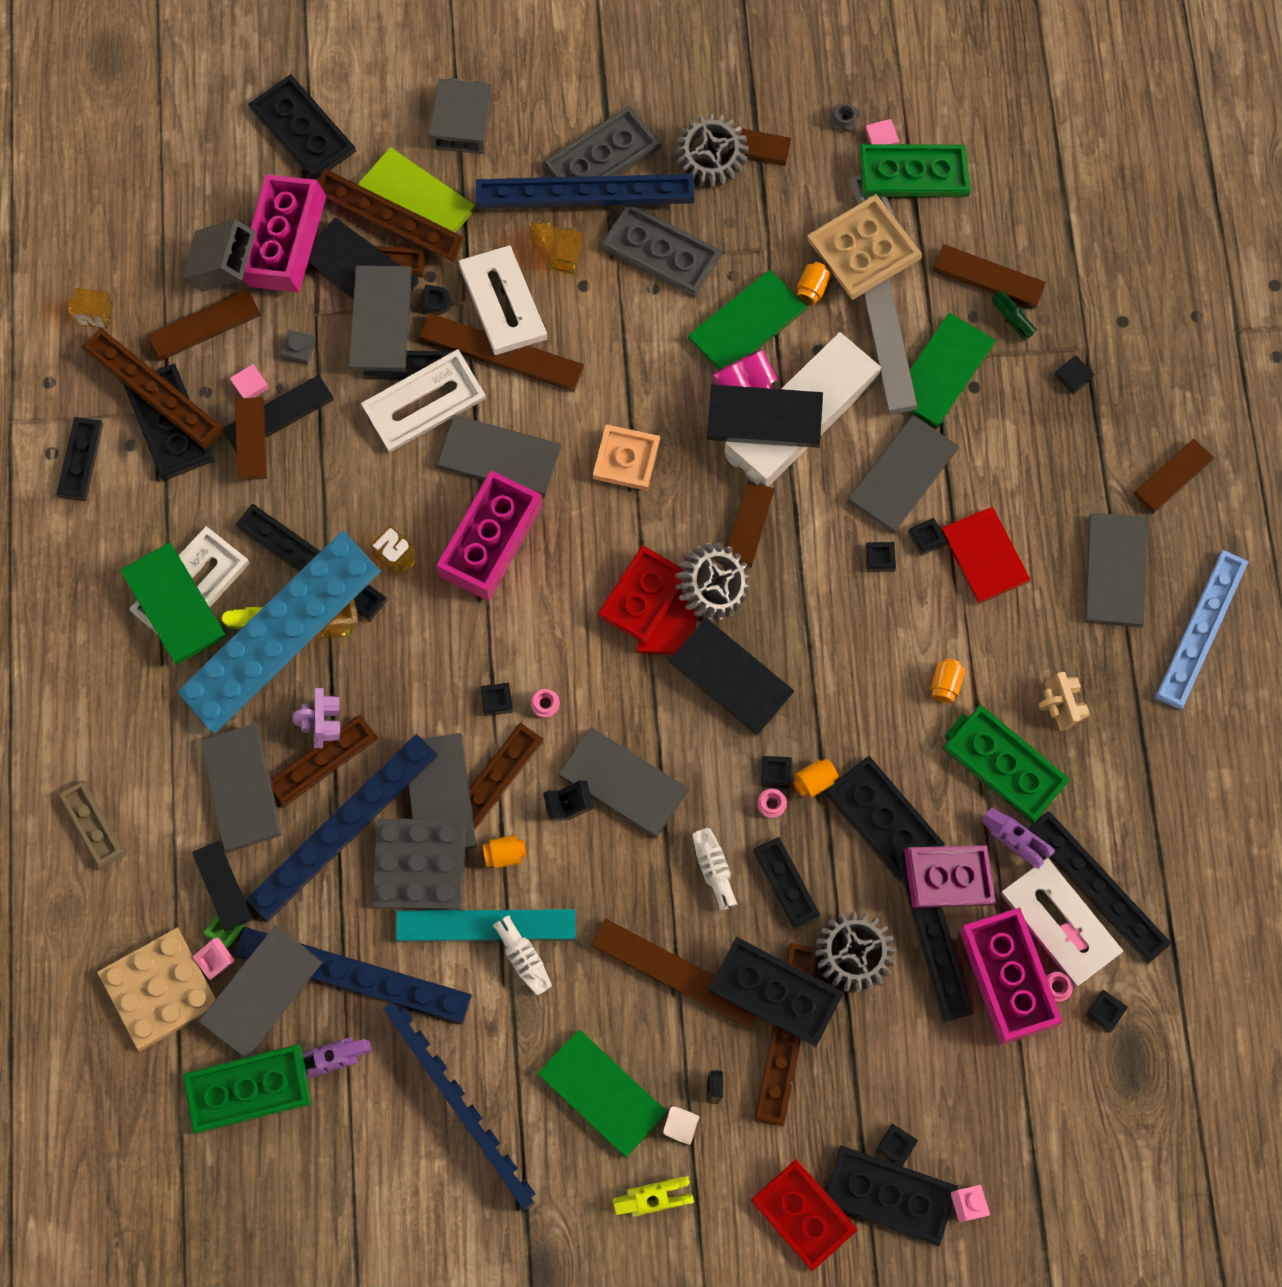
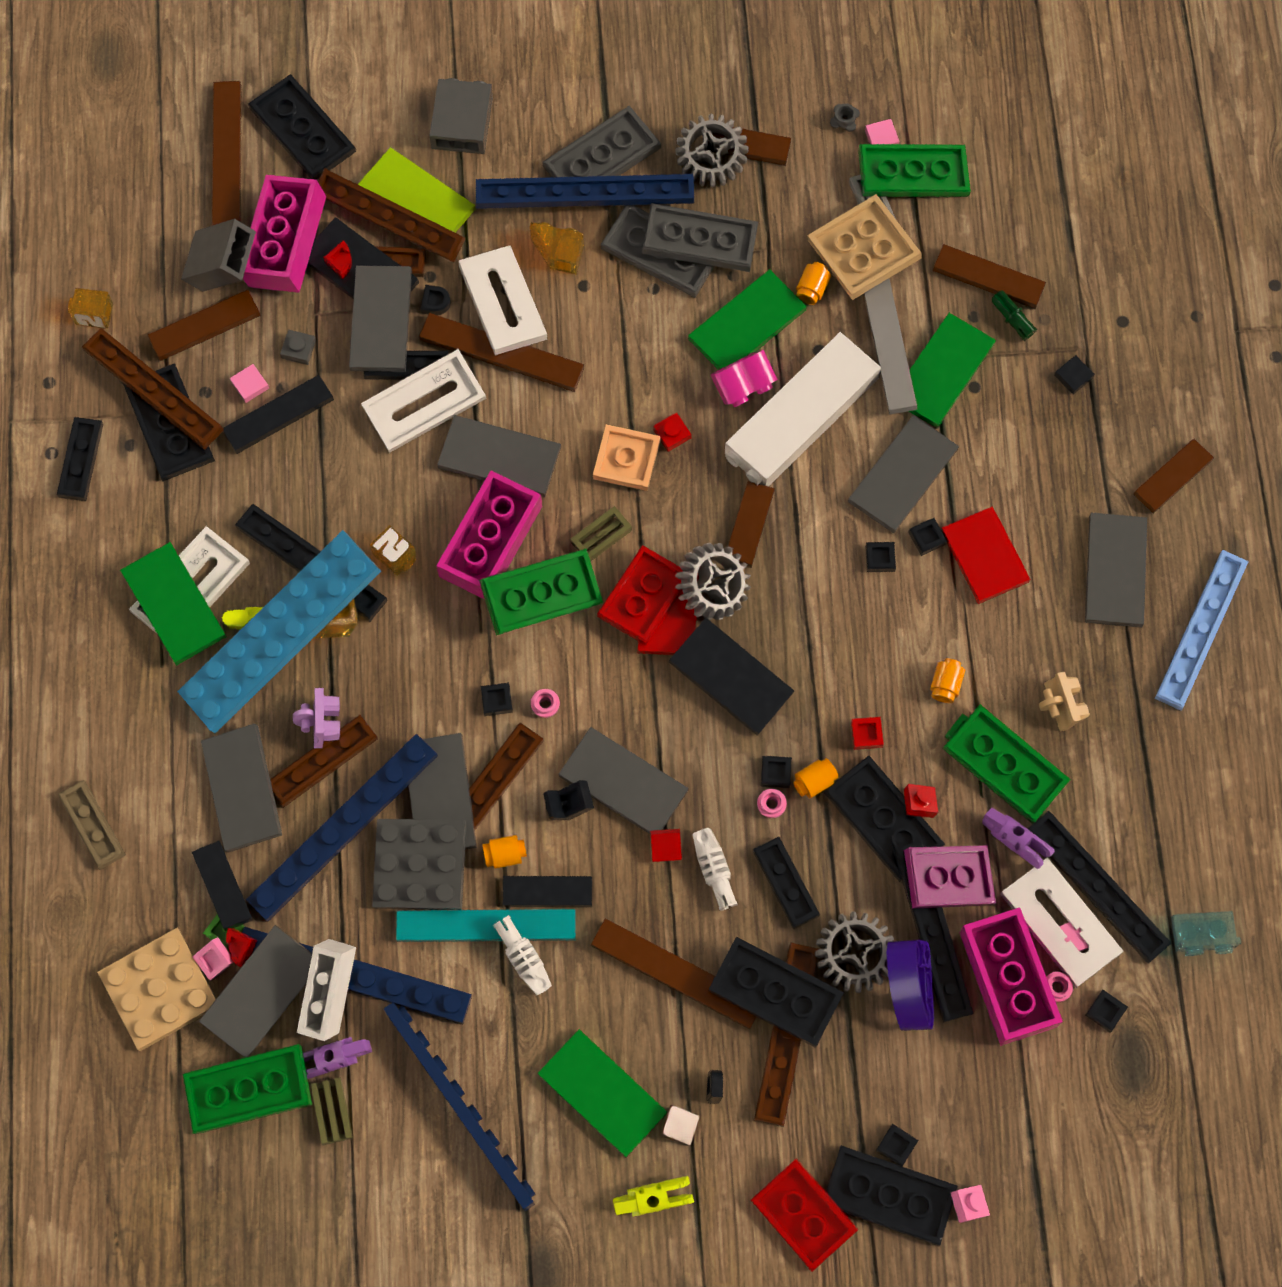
(226, 151): none -> reddish brown tile
(240, 946): none -> red tile
(251, 438): reddish brown tile -> none
(326, 989): none -> white brick
(326, 1085): none -> olive tile
(339, 259): none -> red tile
(541, 591): none -> green tile
(547, 891): none -> black tile
(613, 512): none -> olive tile
(666, 845): none -> red tile
(672, 432): none -> red plate
(700, 237): none -> dark grey tile
(765, 416): black tile -> none
(867, 733): none -> red plate
(911, 983): none -> dark purple beam
(920, 800): none -> red plate
(1204, 932): none -> clear light blue bracket

